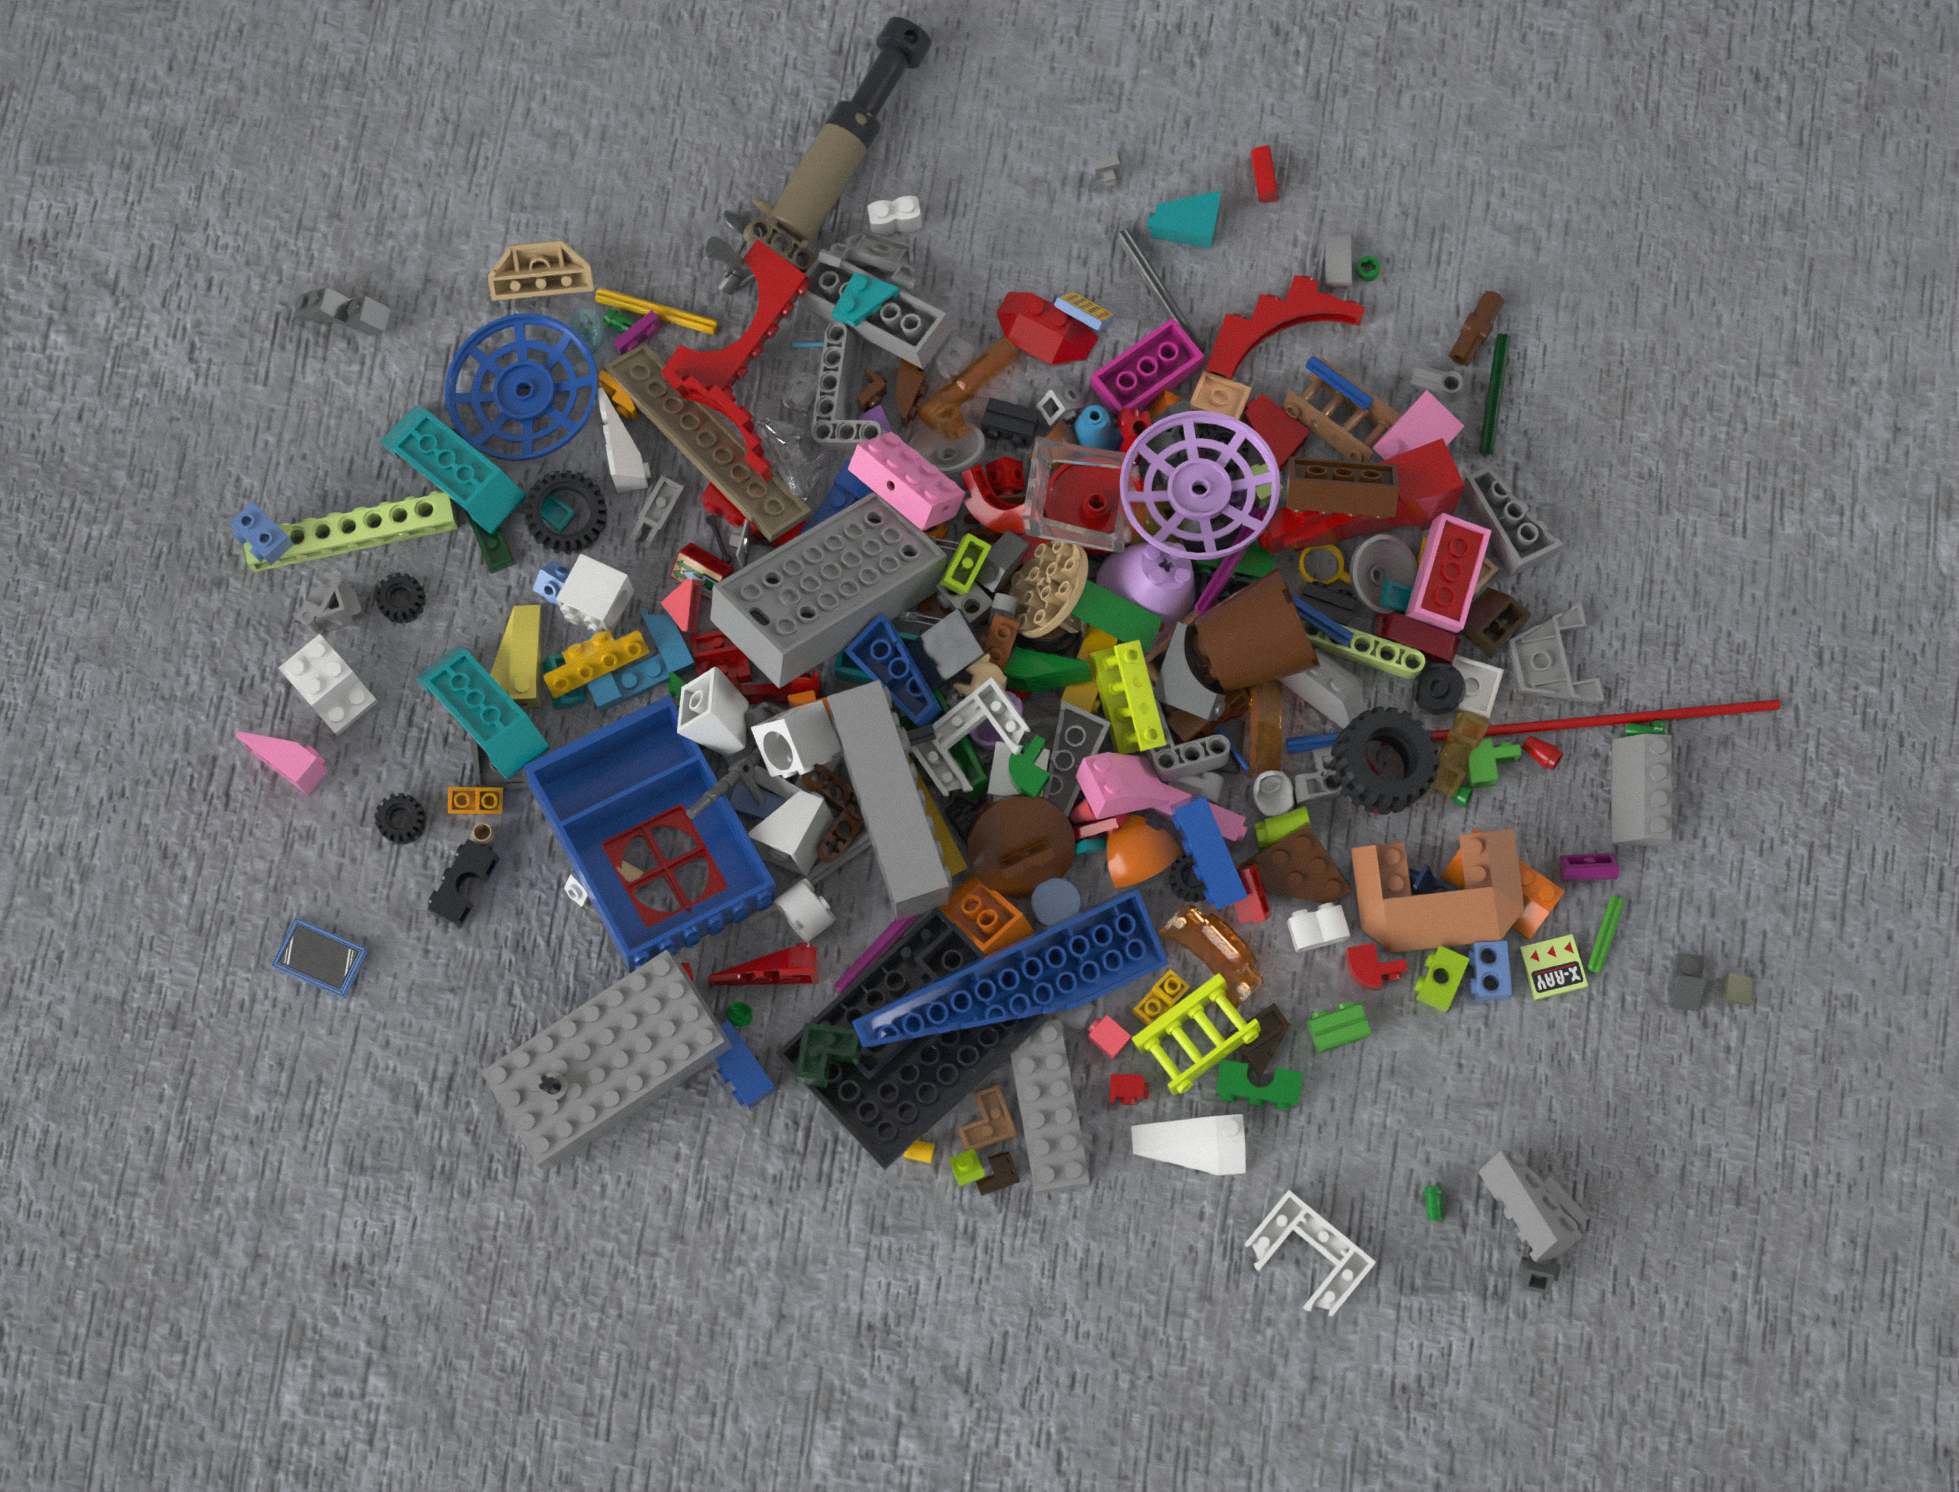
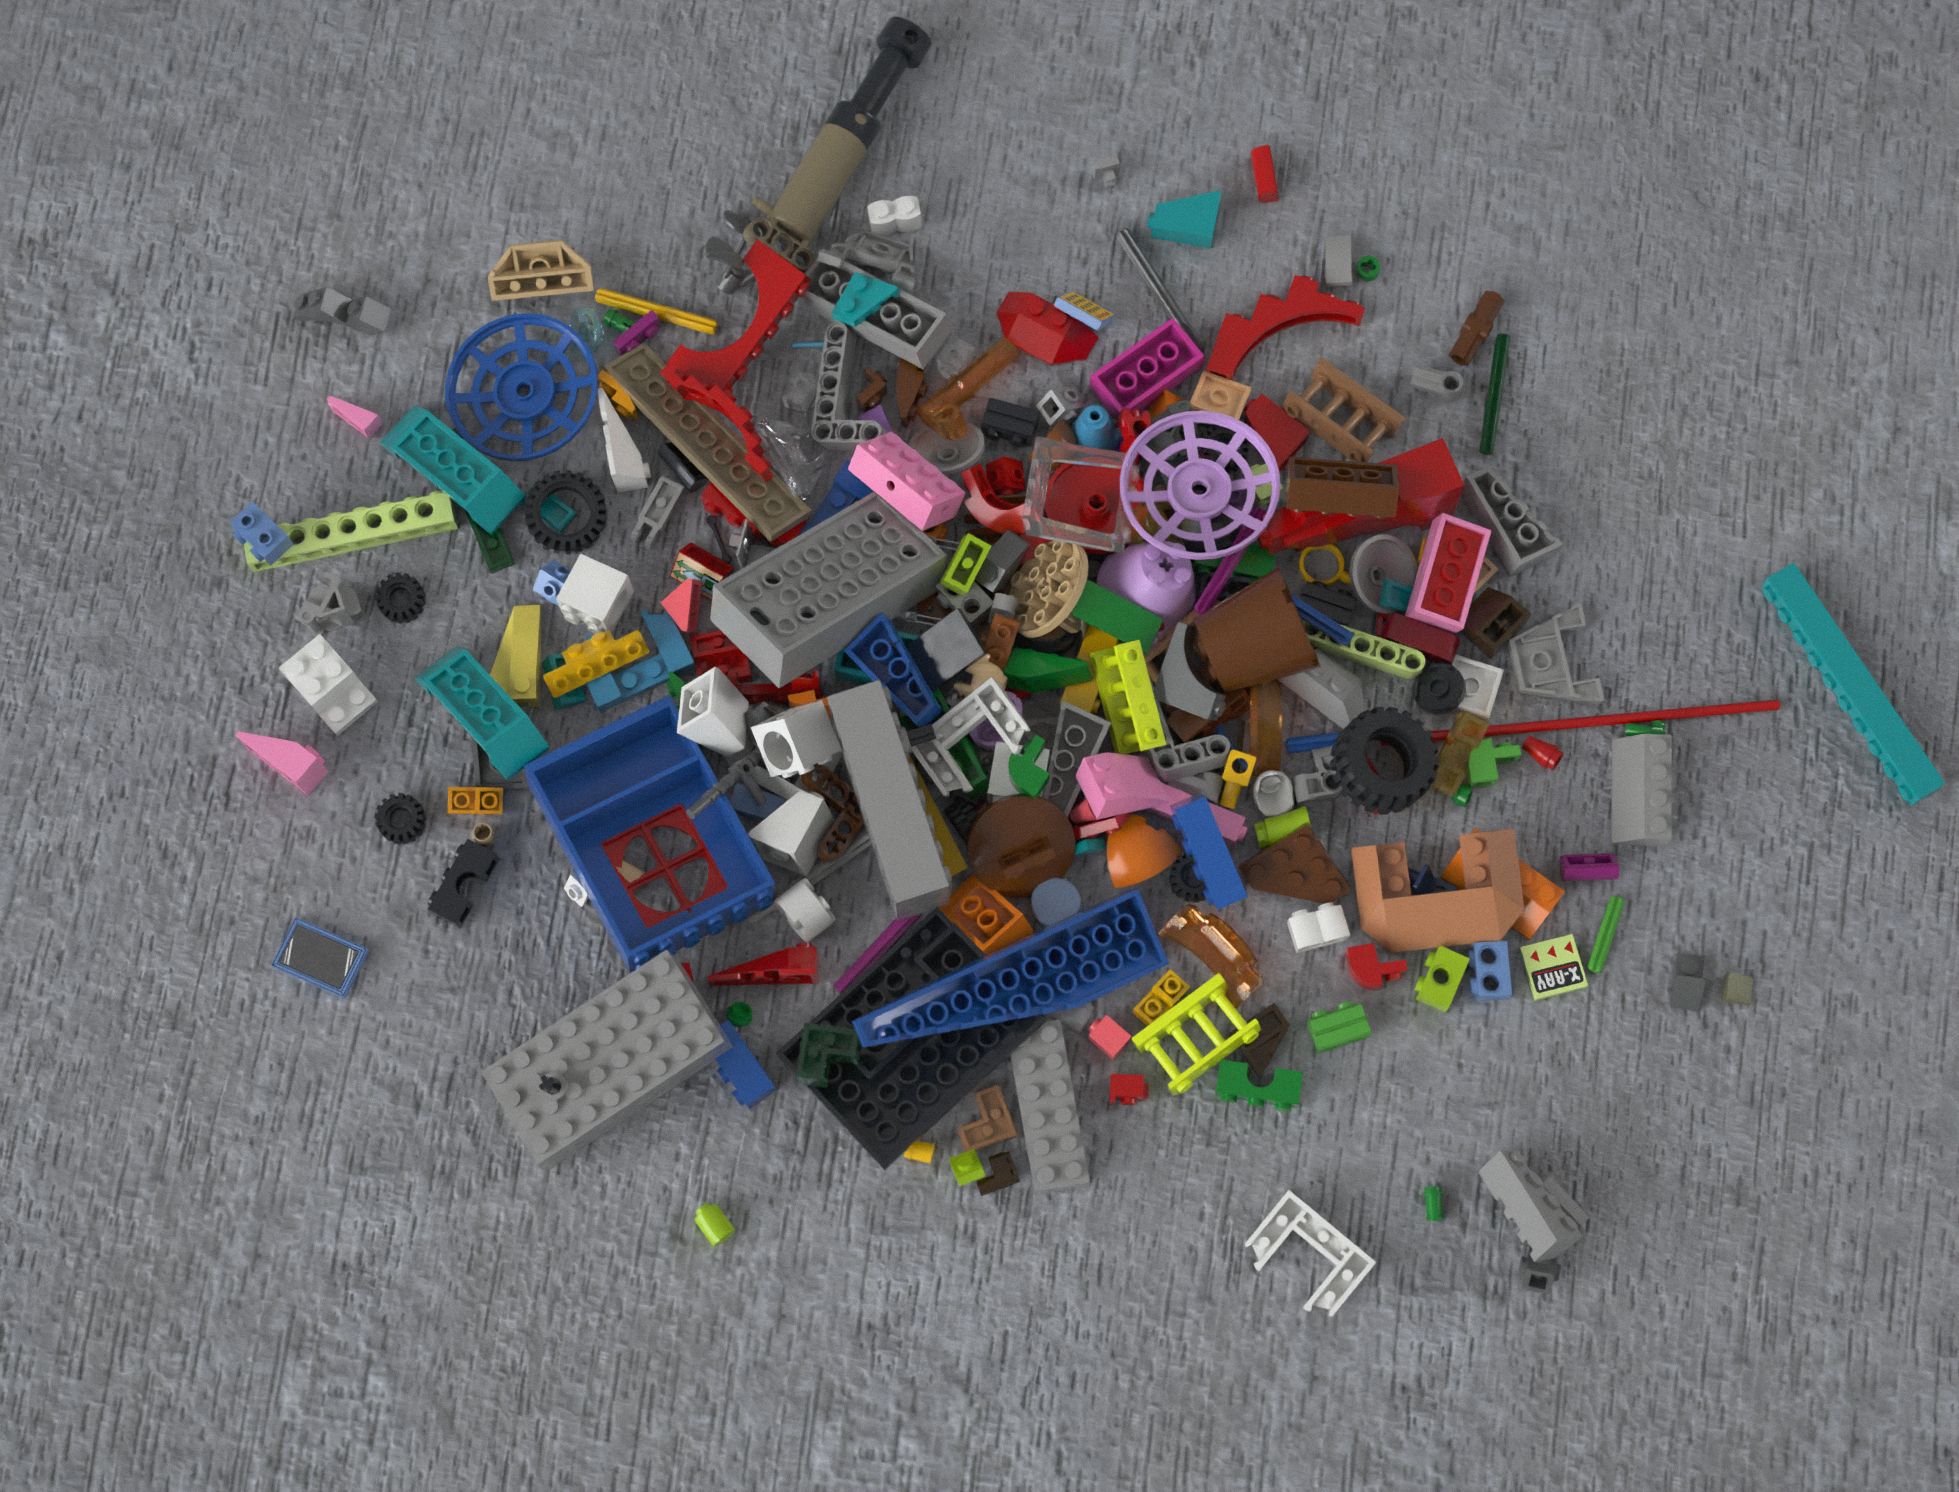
(361, 419): none -> bright pink slope
(682, 467): none -> black brick
(714, 1224): none -> lime brick
(1202, 1143): white wedge -> none
(1234, 780): none -> yellow bracket
(1255, 905): red panel -> none
(1339, 382): blue axle -> none
(1419, 425): bright pink slope -> none
(1852, 684): none -> teal brick

